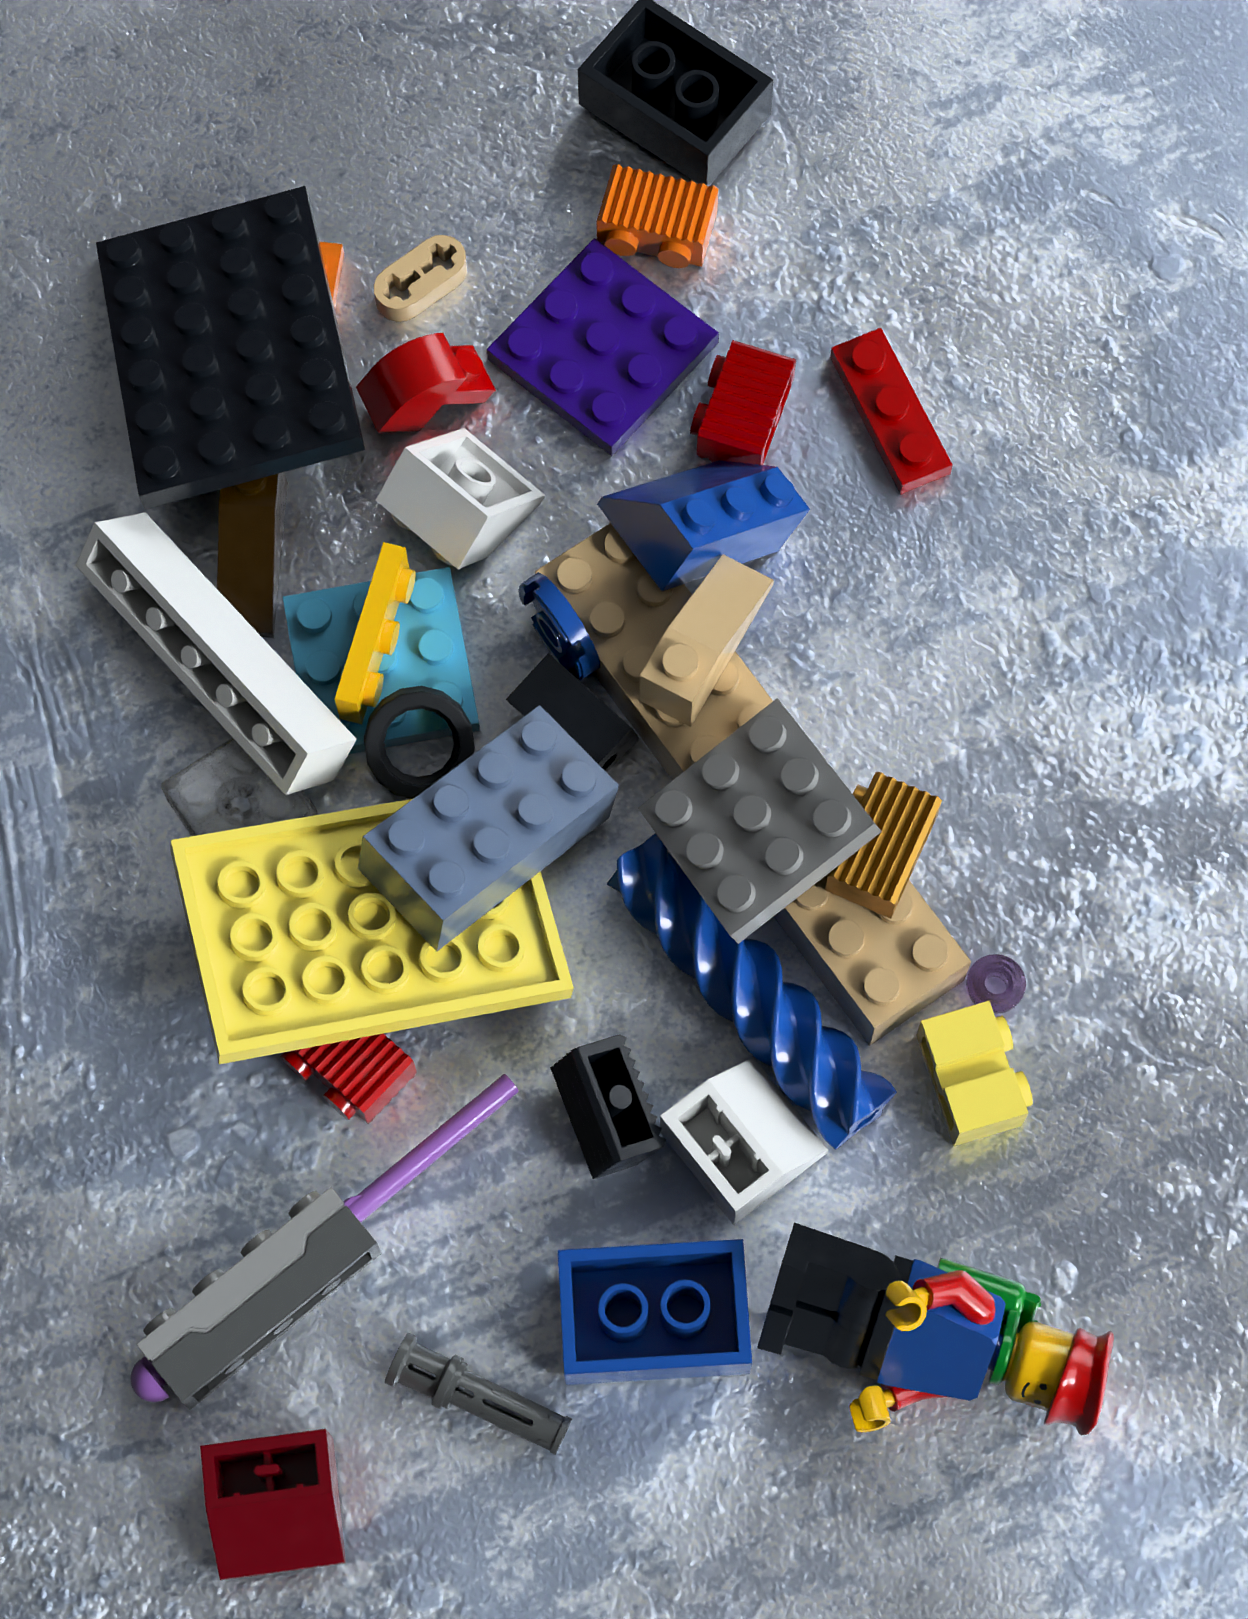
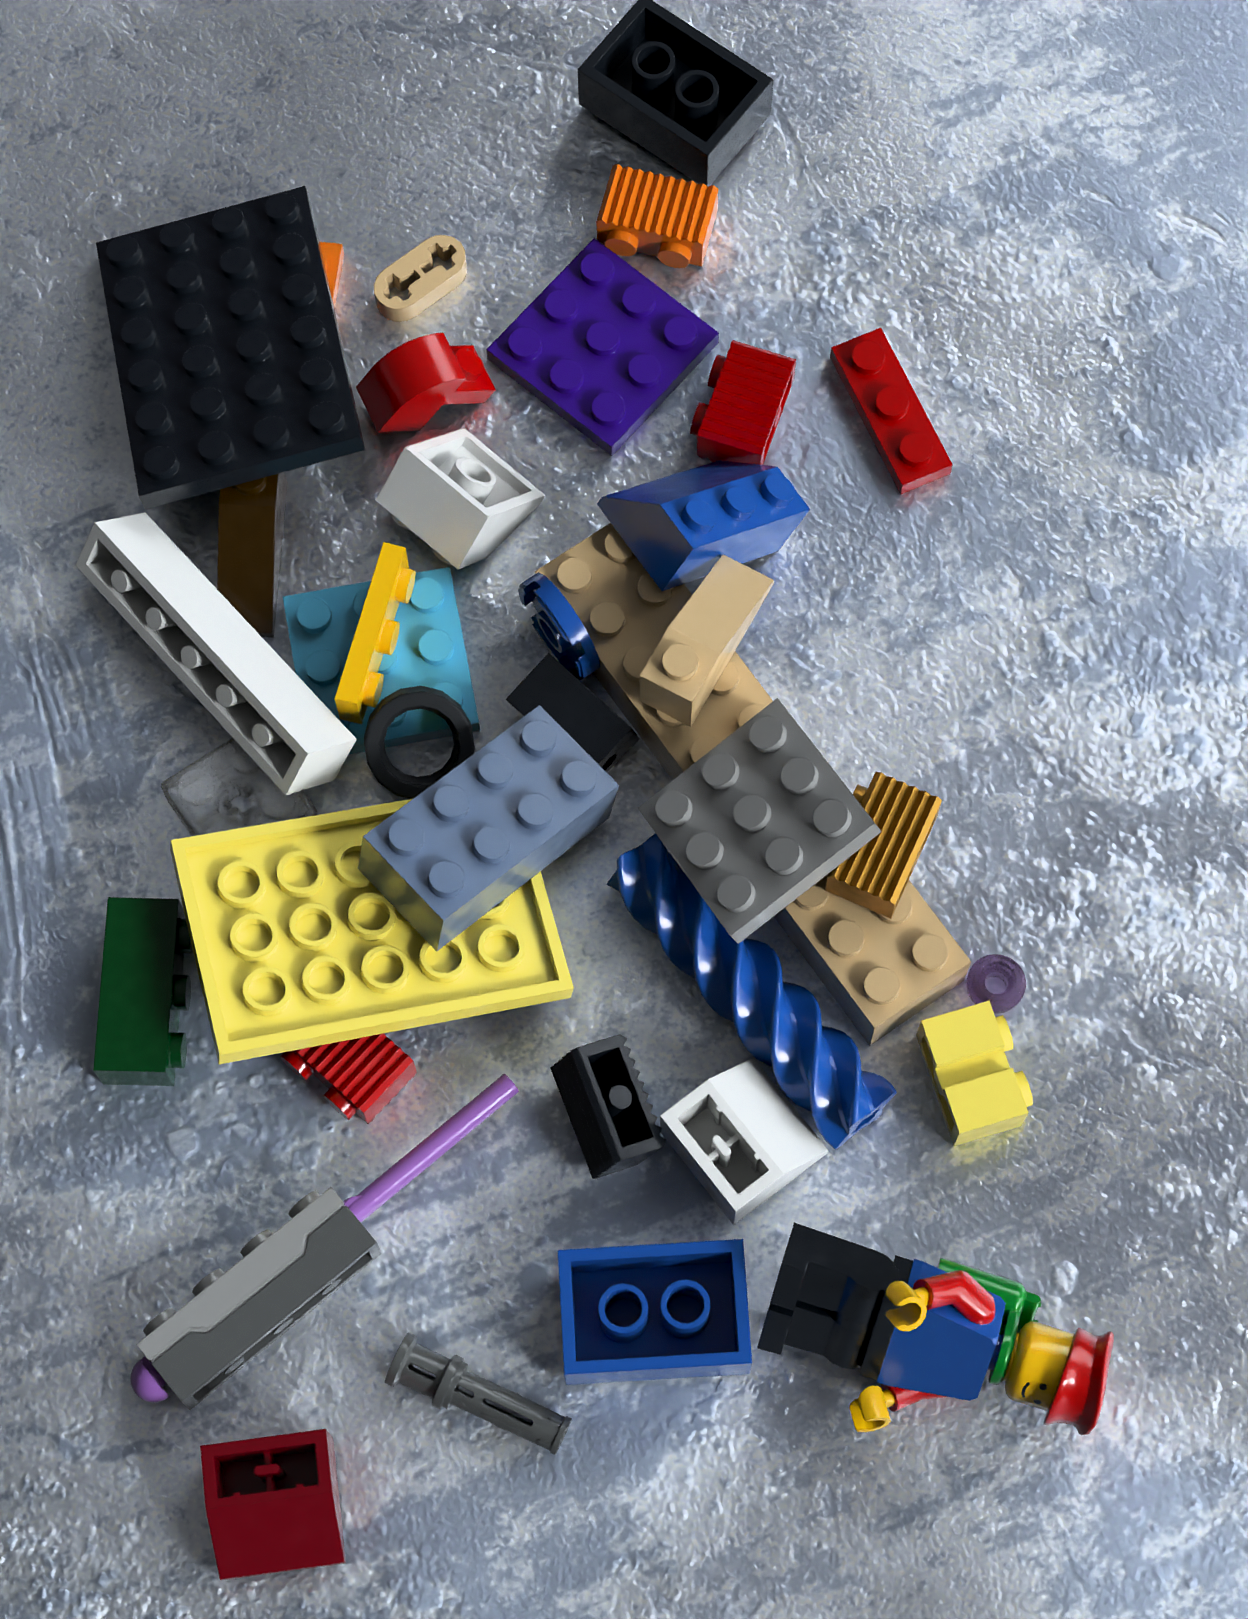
(142, 992): none -> dark green brick

